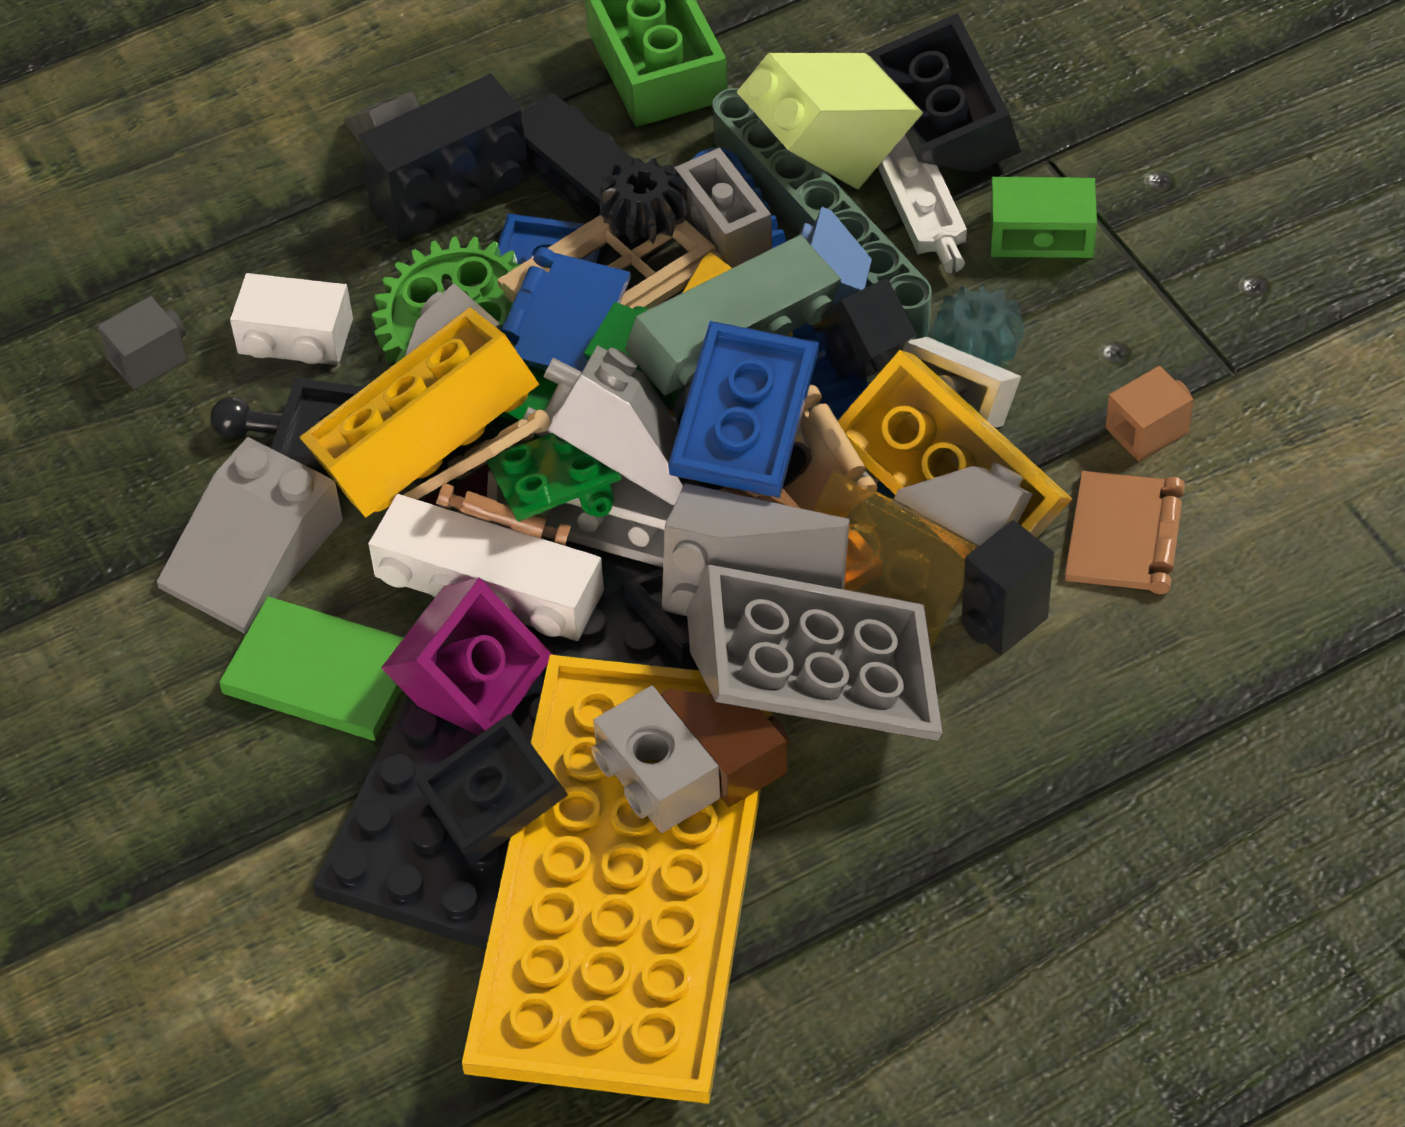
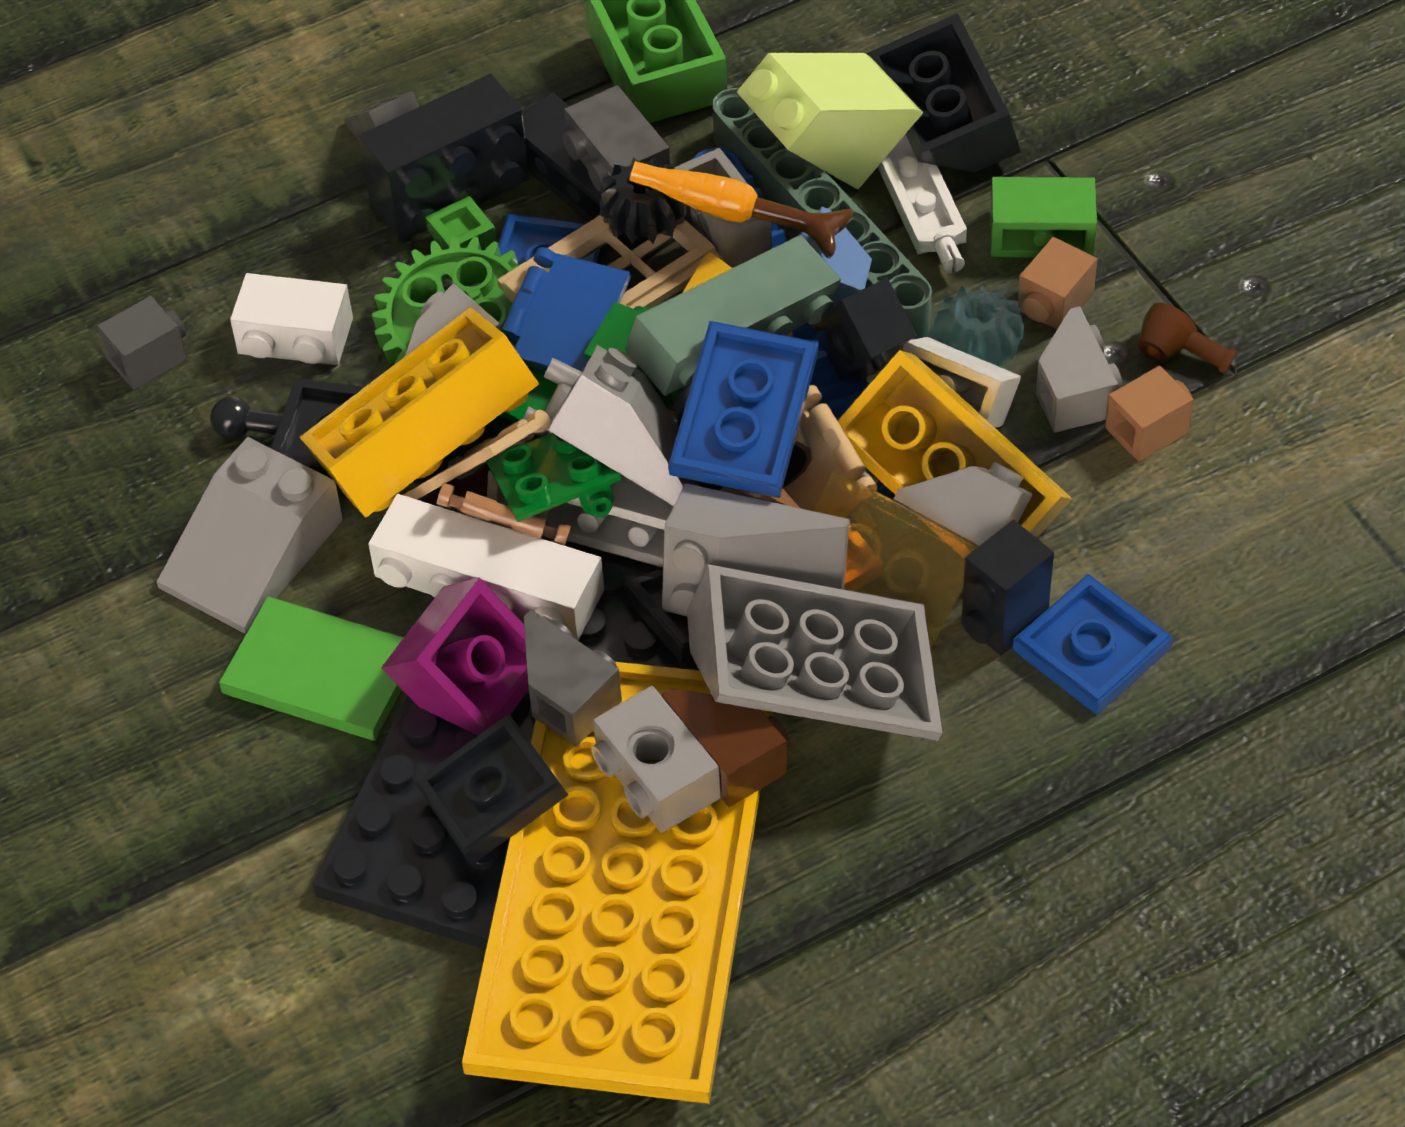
(462, 221): none -> bright green plate
(567, 679): none -> flat silver slope
(610, 132): none -> flat silver brick
(739, 202): none -> light orange piece
(1055, 282): none -> medium nougat brick
(1075, 375): none -> light grey slope
(1092, 644): none -> blue tile
(1125, 531): medium nougat piece -> none
(1170, 330): none -> reddish brown bar

